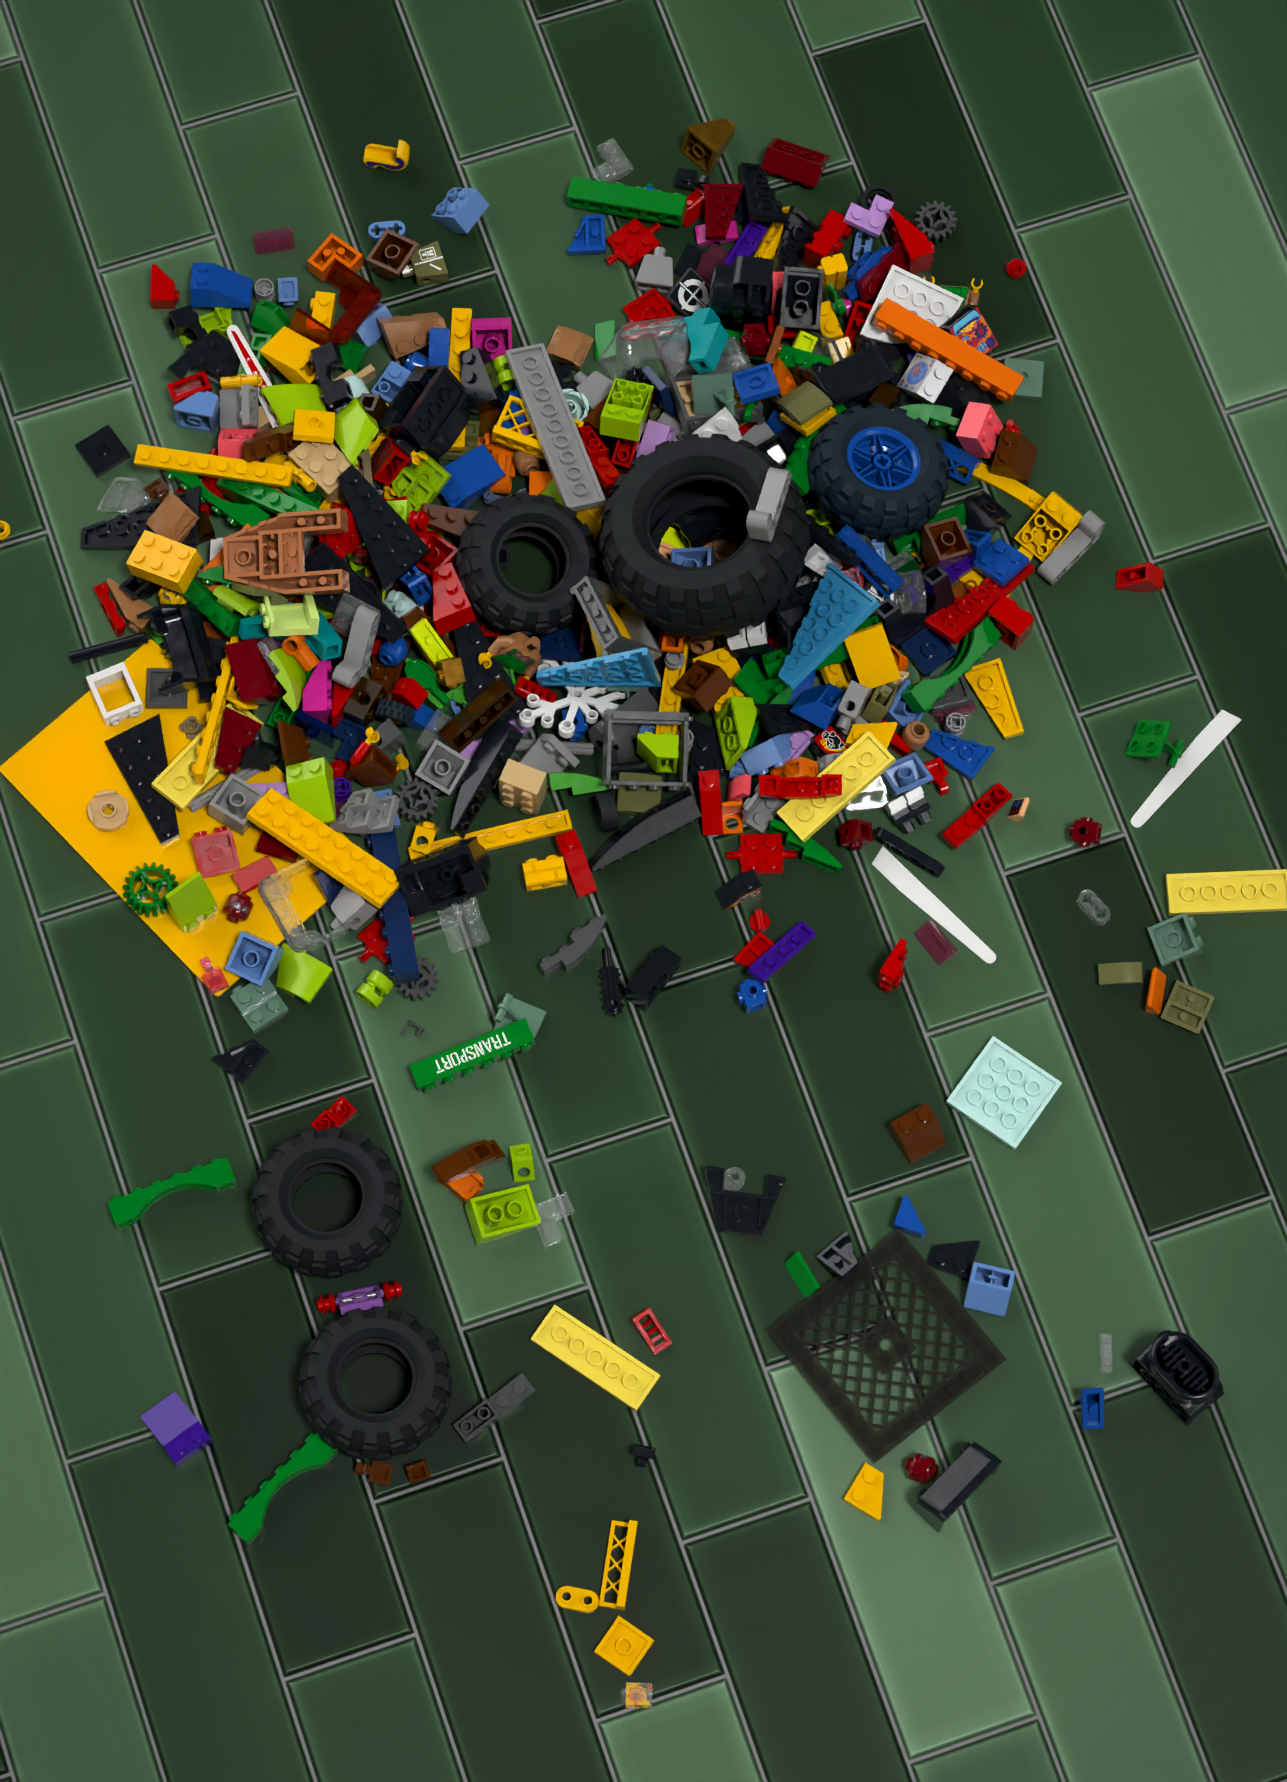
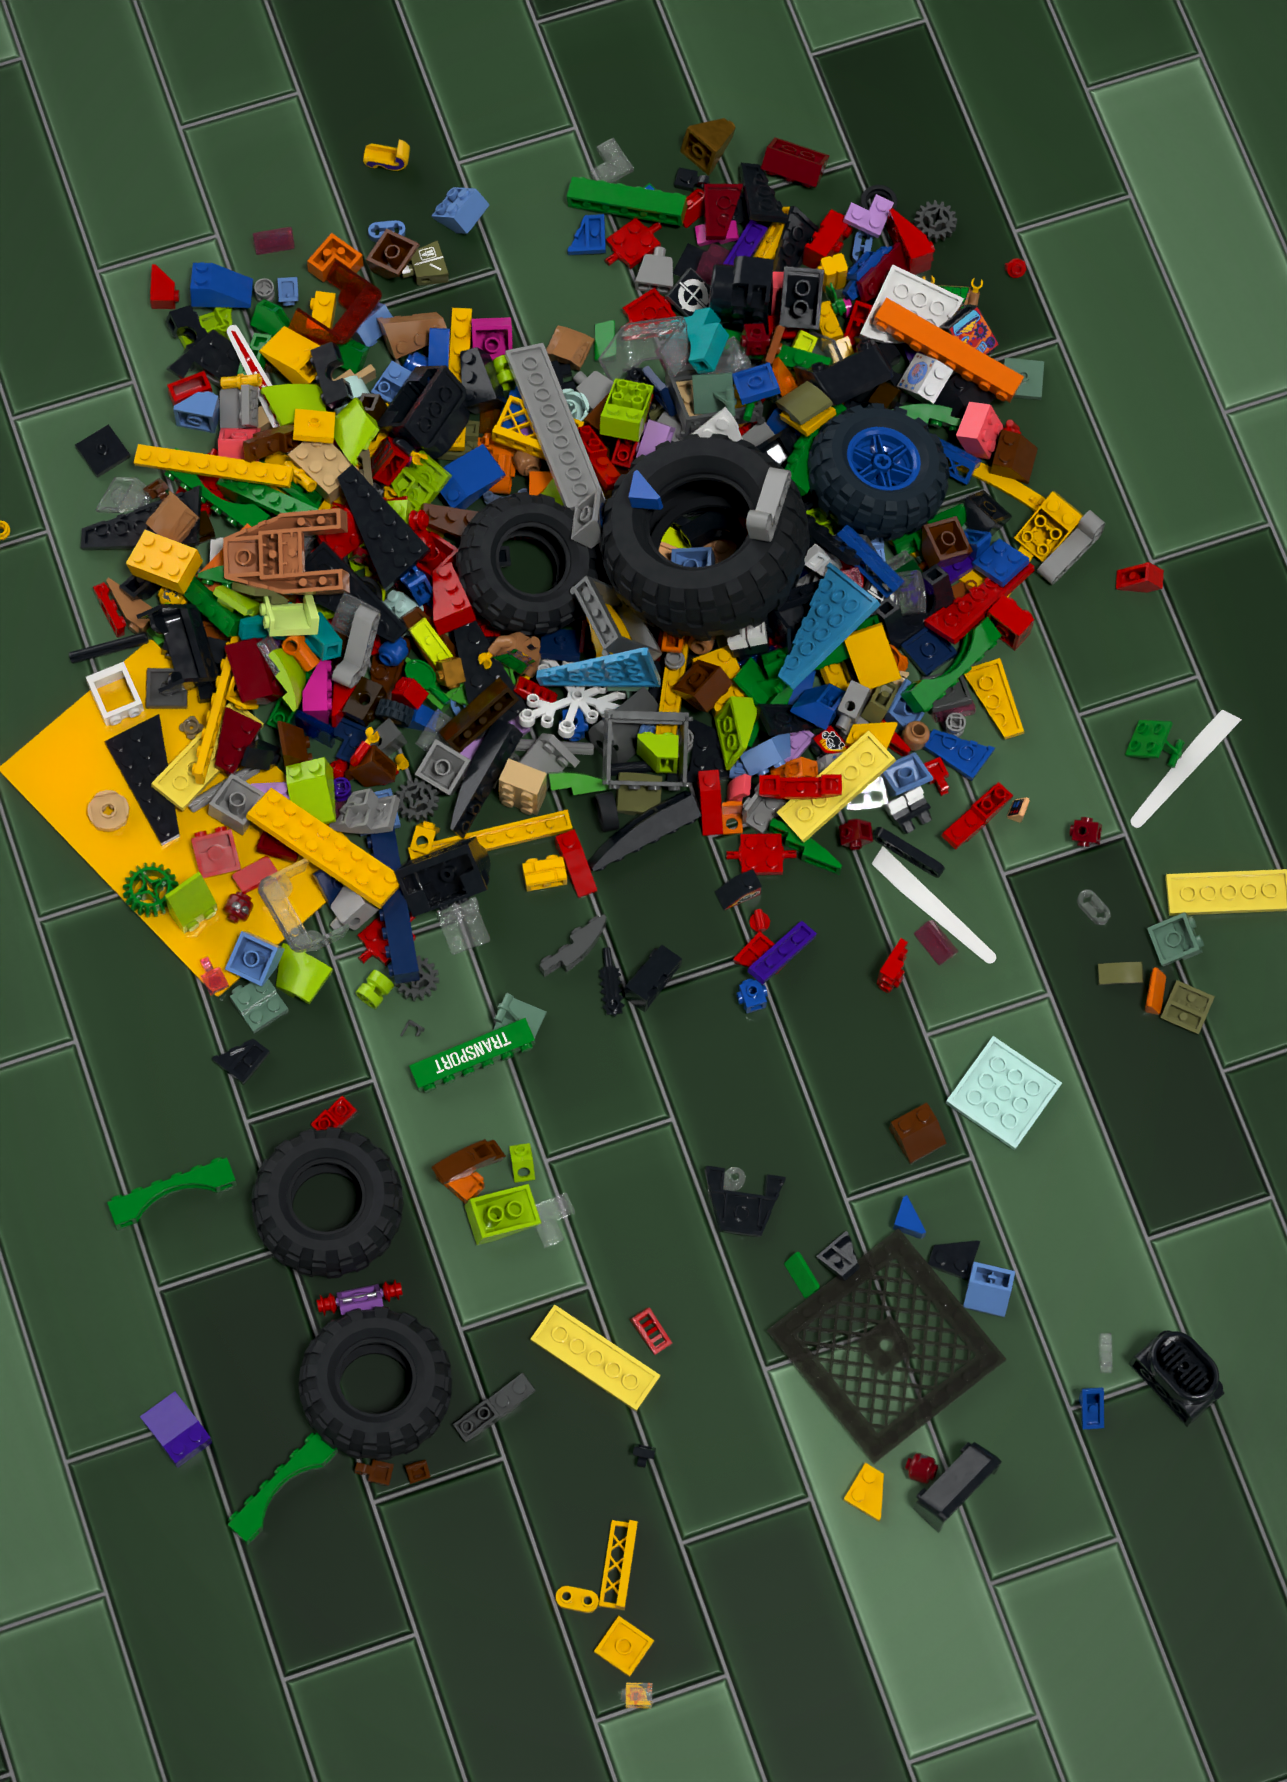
(588, 519): none -> light grey slope
(642, 494): none -> slope

